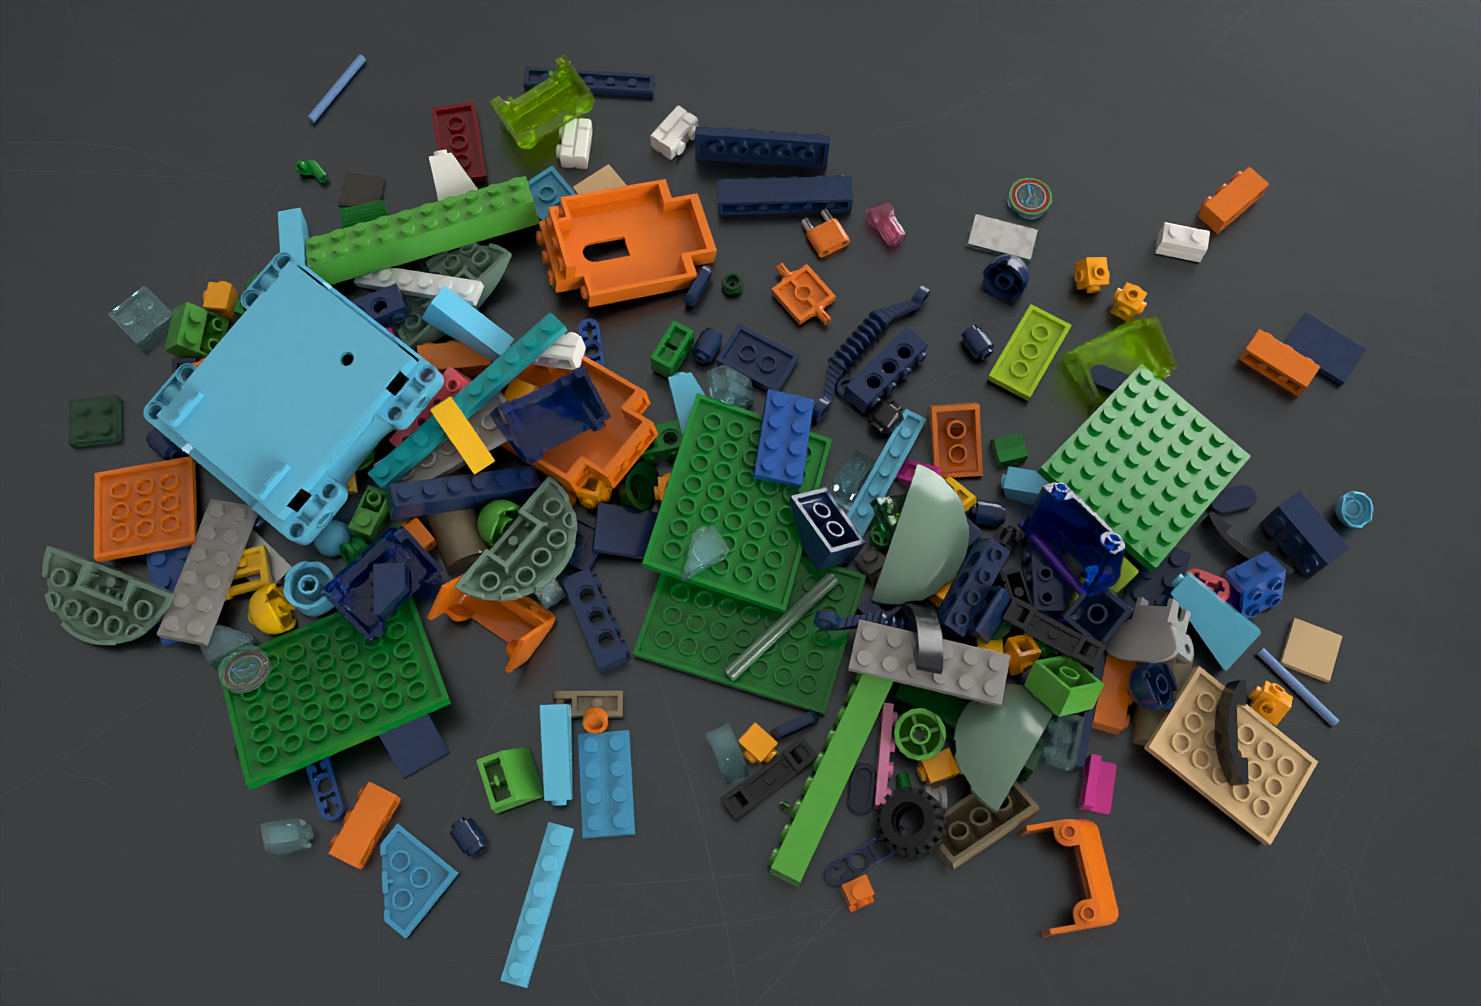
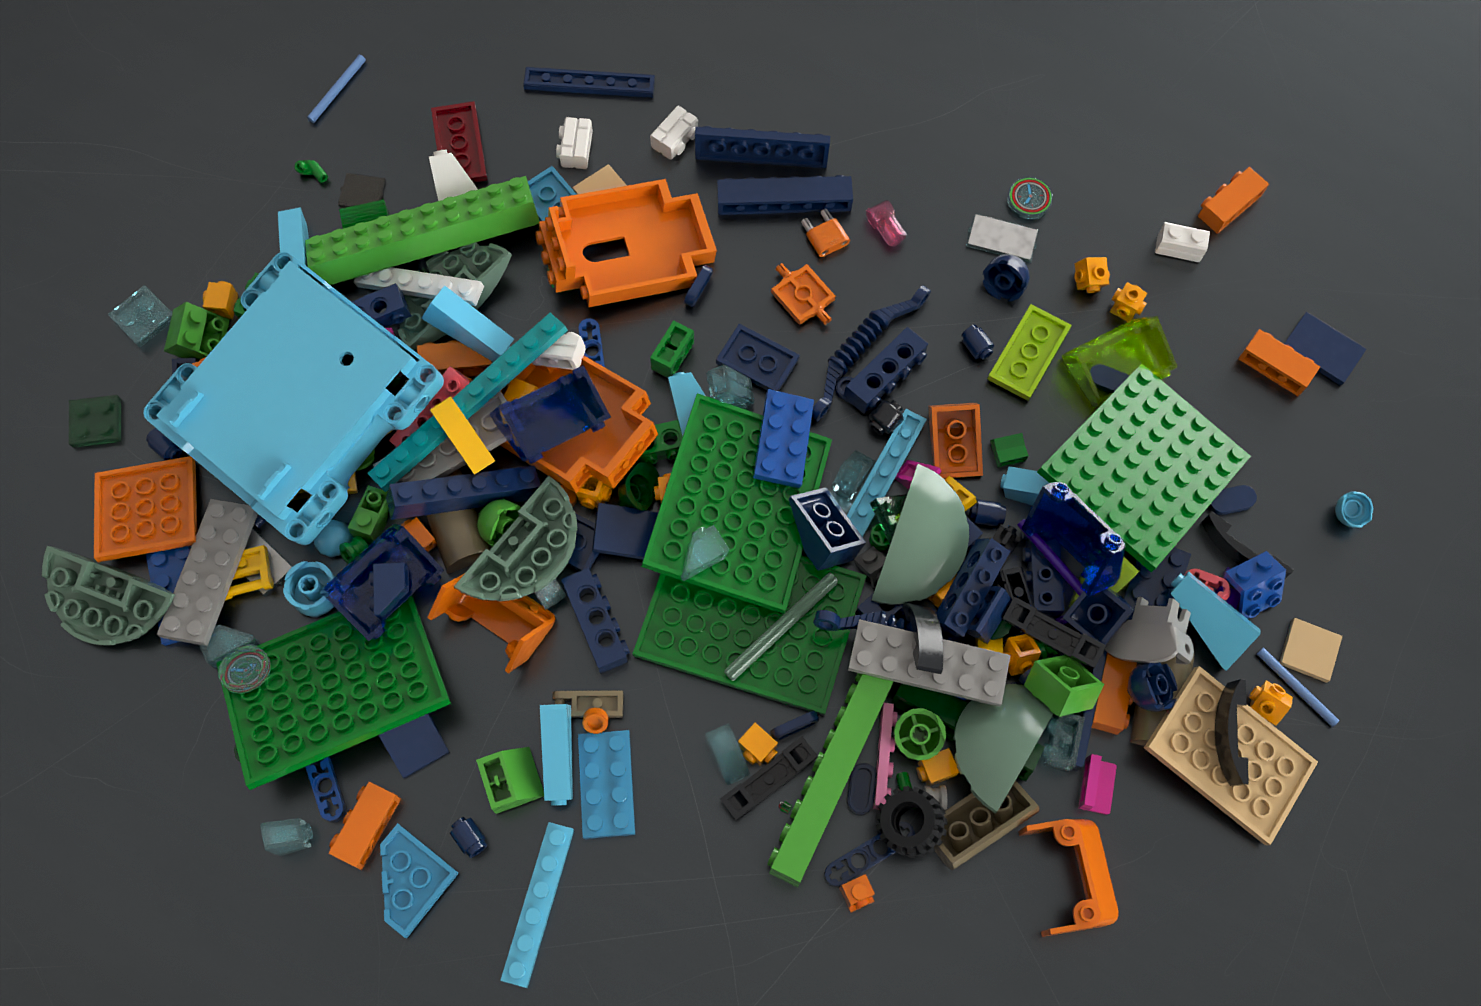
(271, 610): yellow cylinder -> none
(545, 106): clear neon green windscreen -> none
(706, 345): dark blue brick -> none
(736, 280): dark green plate -> none
(1304, 534): dark blue brick -> none

